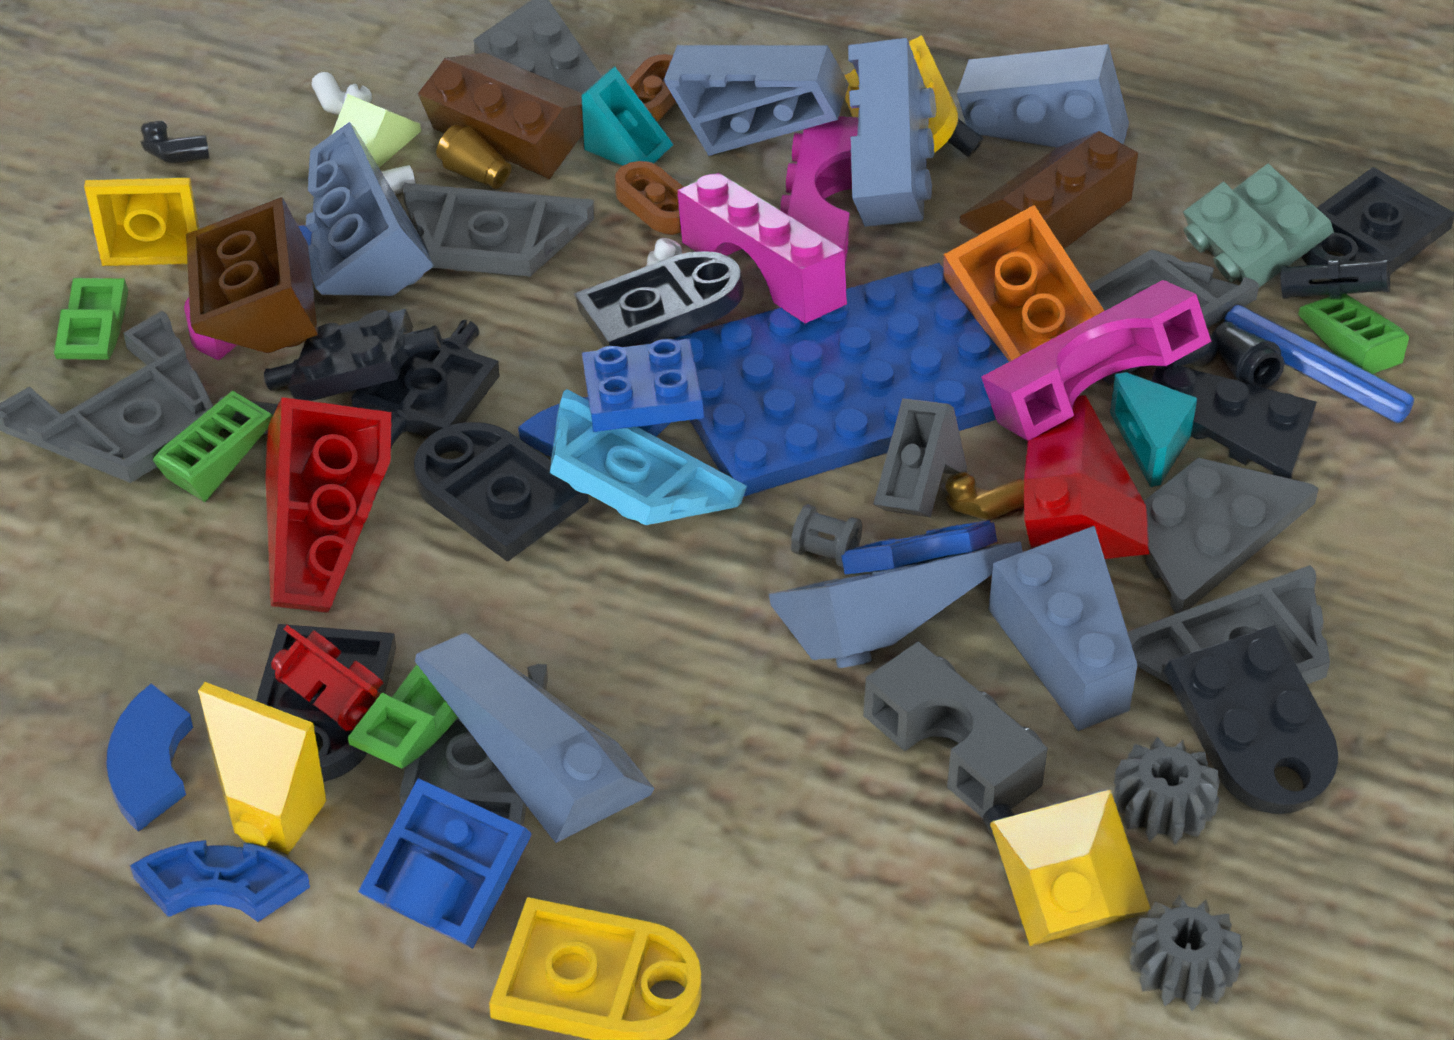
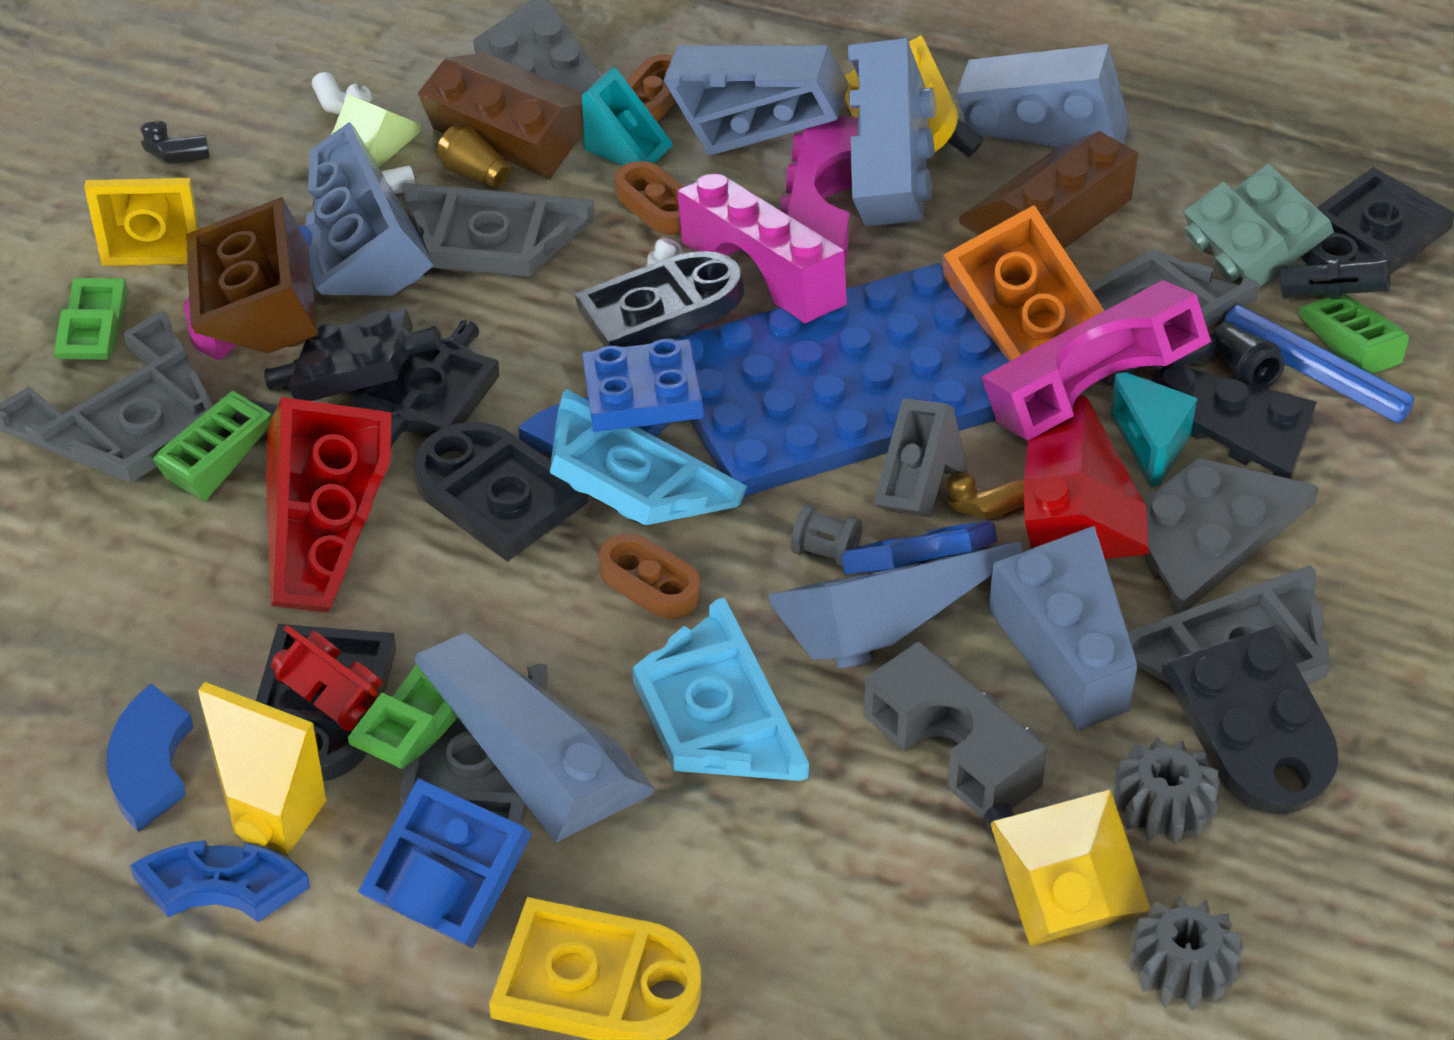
(656, 576): none -> dark orange plate
(716, 704): none -> medium azure wing

